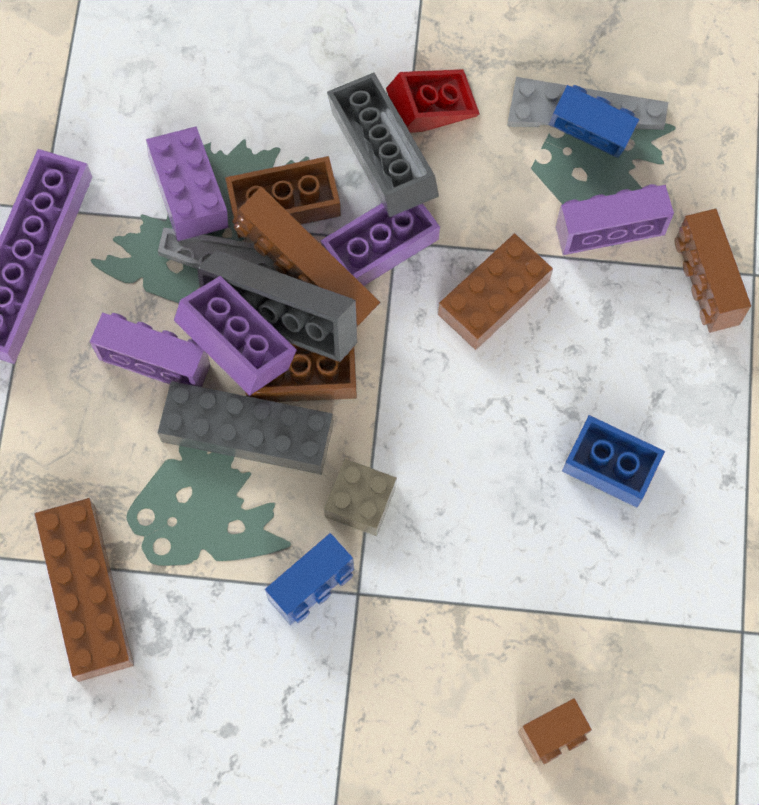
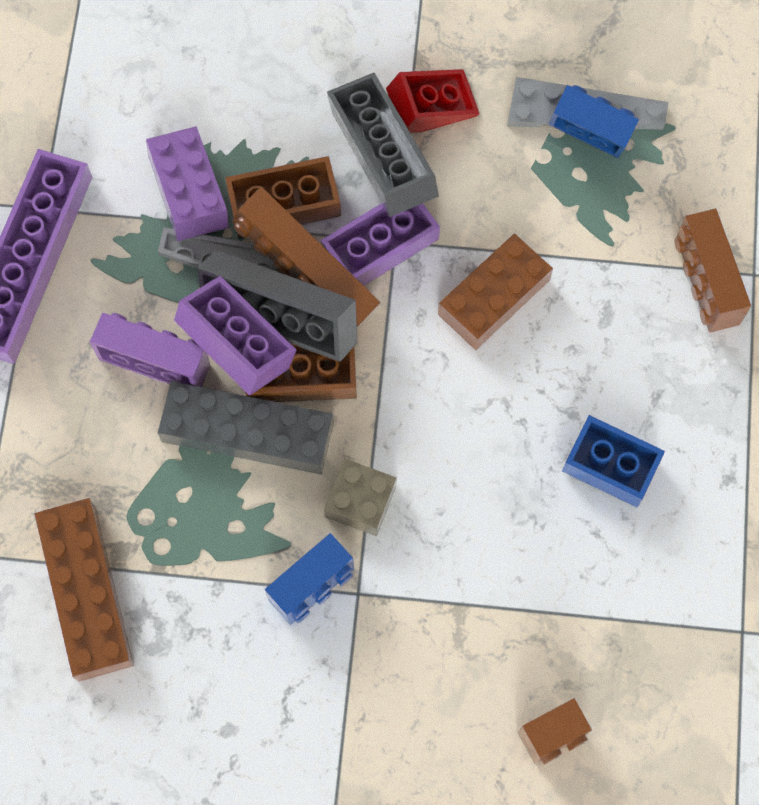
(614, 219): medium lavender brick -> none

